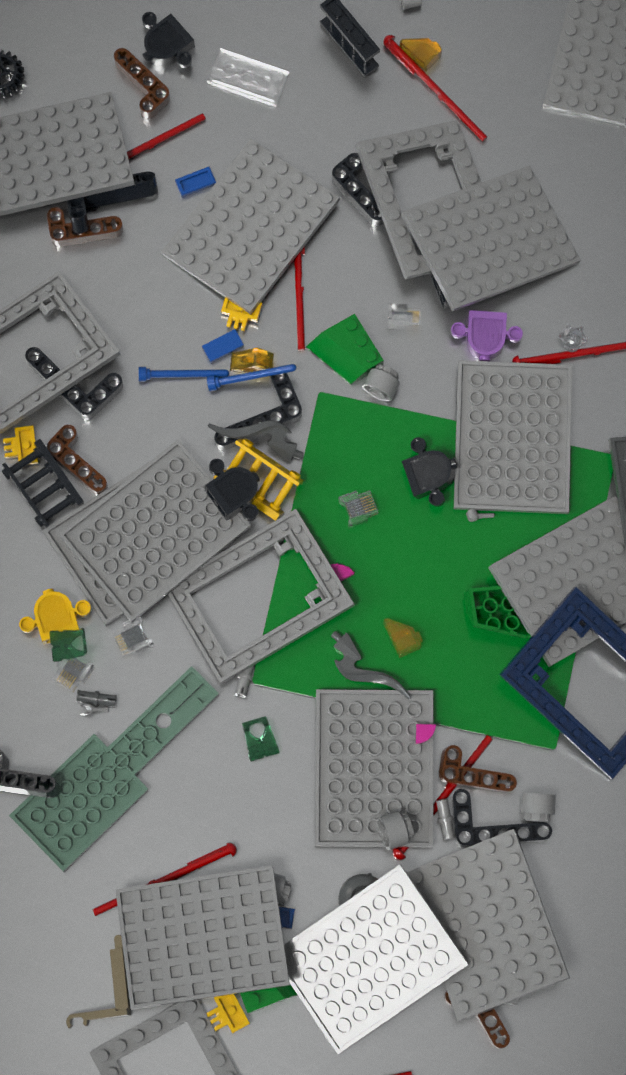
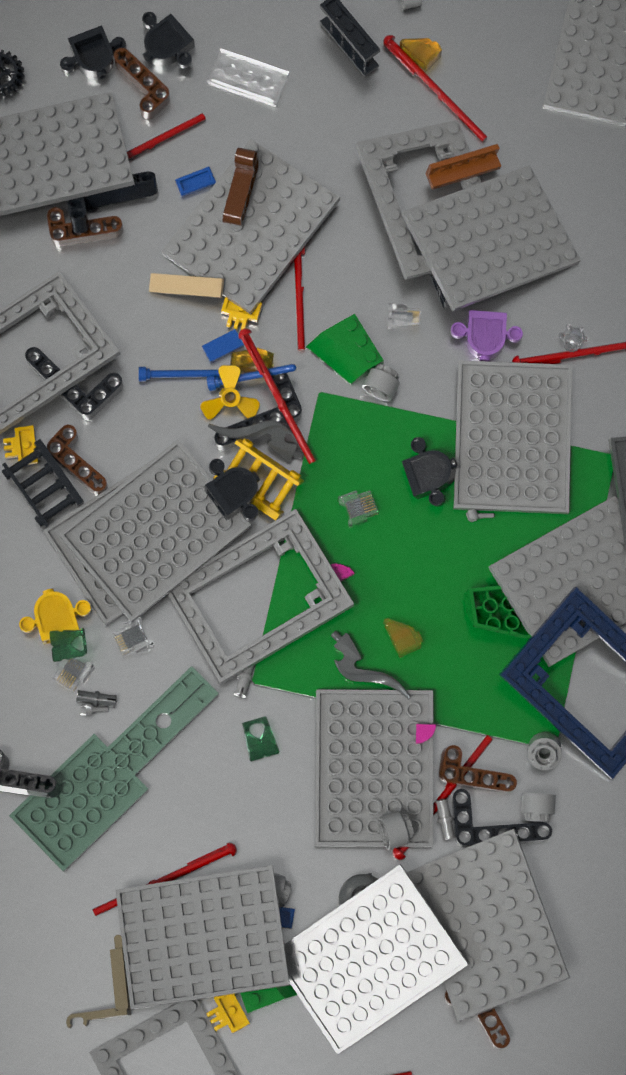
(92, 53): none -> black piece
(186, 285): none -> tan tile
(229, 375): none -> yellow piece
(241, 186): none -> reddish brown beam
(260, 365): none -> red bar
(361, 193): black beam -> none
(463, 167): none -> dark orange fence
(540, 760): none -> light grey piece

